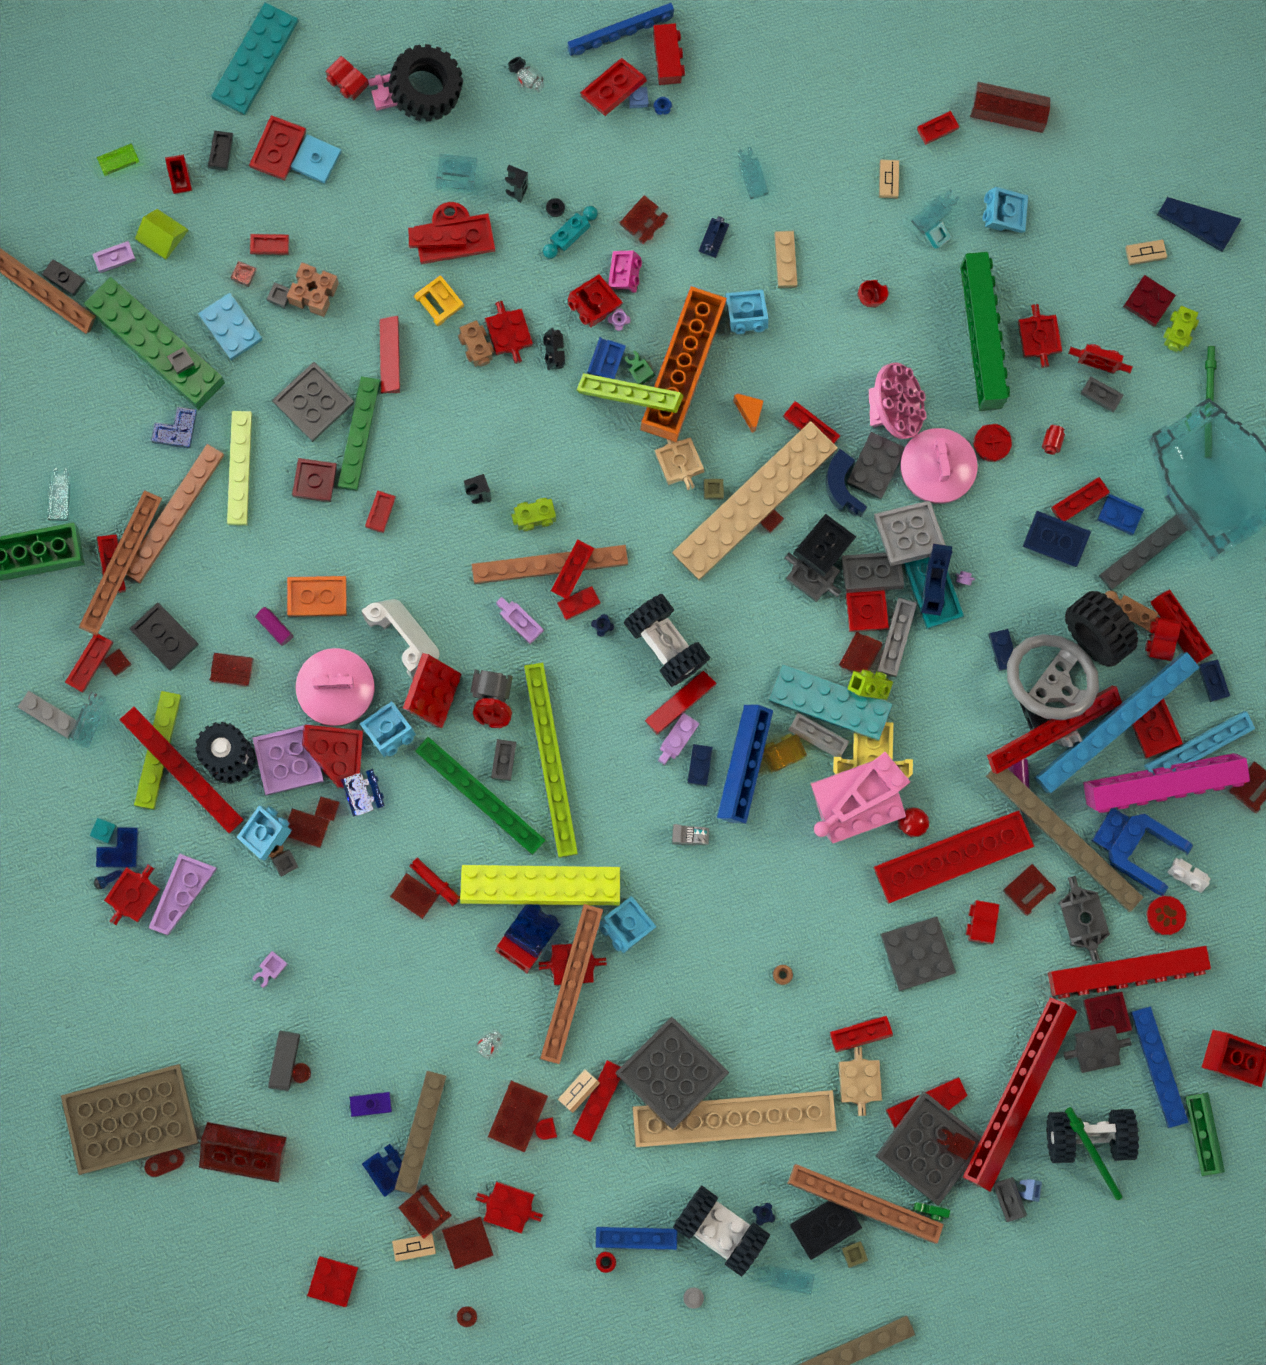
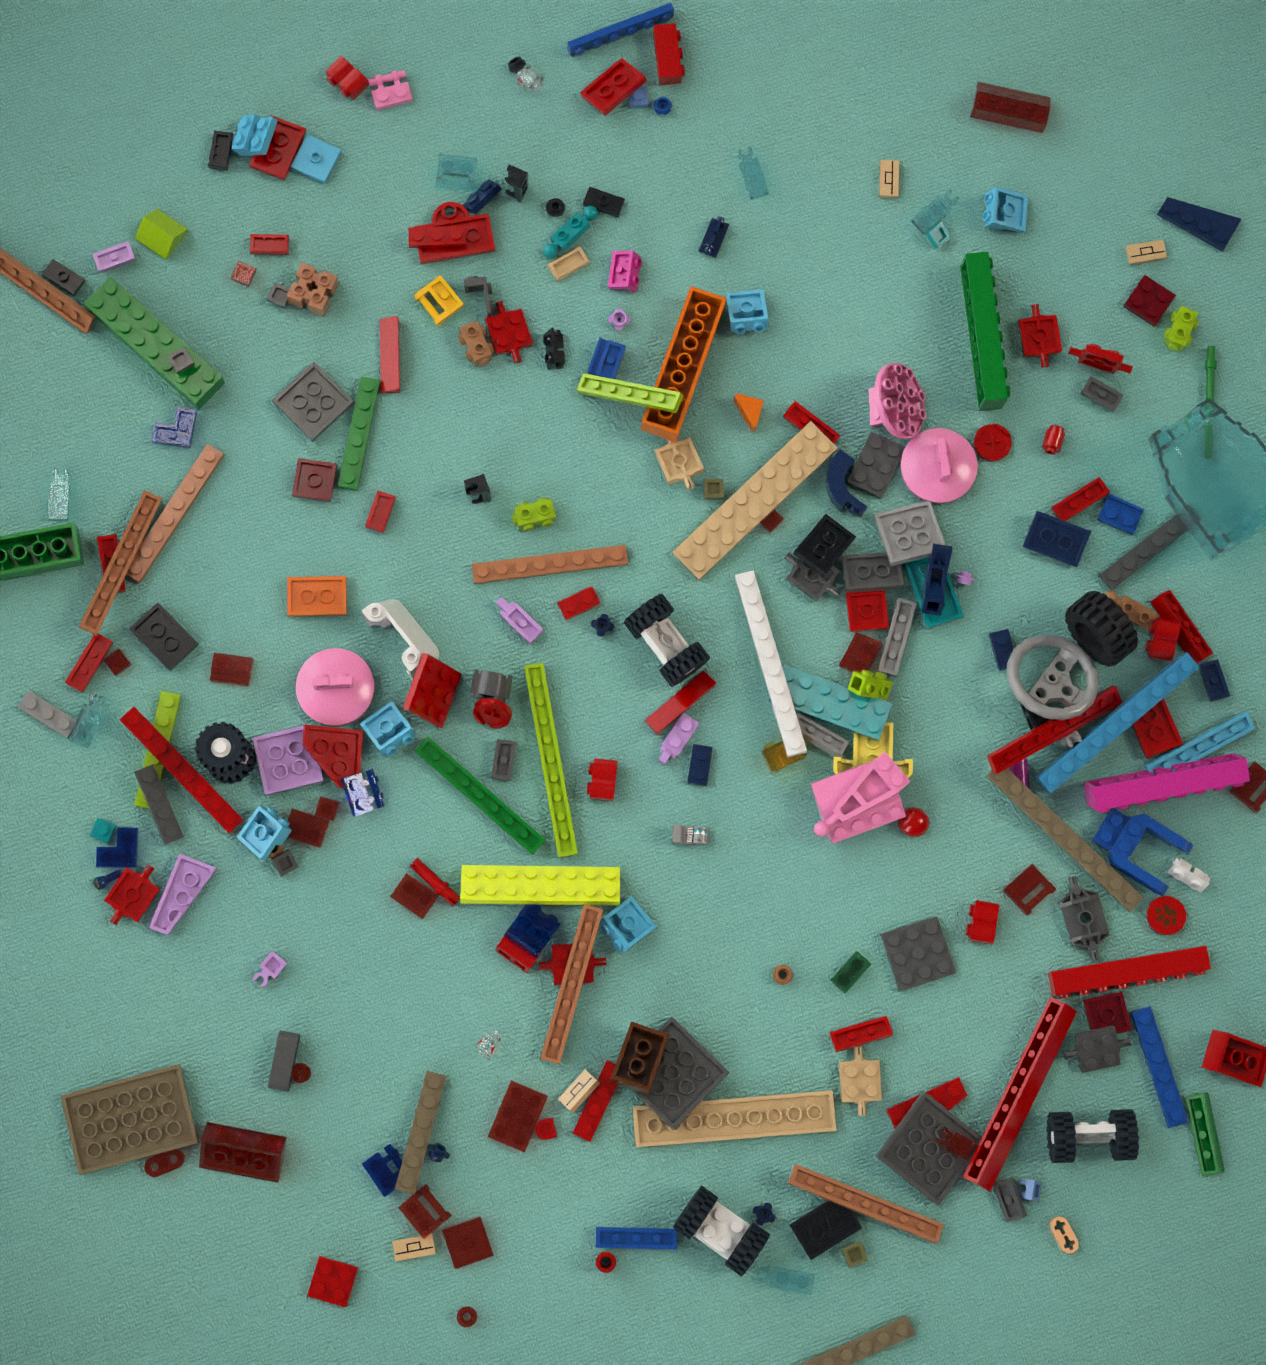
(118, 159): clear neon green tile -> none
(158, 804): none -> dark grey plate
(178, 173): red slope -> none
(230, 326): medium azure plate -> none
(239, 468): yellowish green plate -> none
(253, 135): none -> medium azure plate
(254, 58): teal plate -> none
(274, 626): magenta brick -> none
(370, 1104): dark purple plate -> none
(431, 61): black tyre -> none
(437, 1152): none -> dark blue plate
(477, 283): none -> dark grey bracket
(482, 196): none -> dark blue plate
(509, 1207): red plate -> none
(568, 264): none -> tan tile
(572, 569): red plate -> none
(593, 301): red plate -> none
(603, 779): none -> red brick
(604, 201): none -> black plate
(639, 215): clear red plate -> none
(639, 1058): none -> reddish brown brick
(641, 370): green plate -> none
(693, 1298): light grey plate -> none
(745, 764): blue brick -> none
(770, 664): none -> white plate
(785, 259): tan plate -> none
(850, 972): none -> clear green plate
(872, 293): red hair -> none
(935, 1212): green plate -> none
(938, 127): red plate -> none
(953, 857): red plate -> none
(1059, 1237): none -> light nougat beam
(1078, 1126): green bar -> none

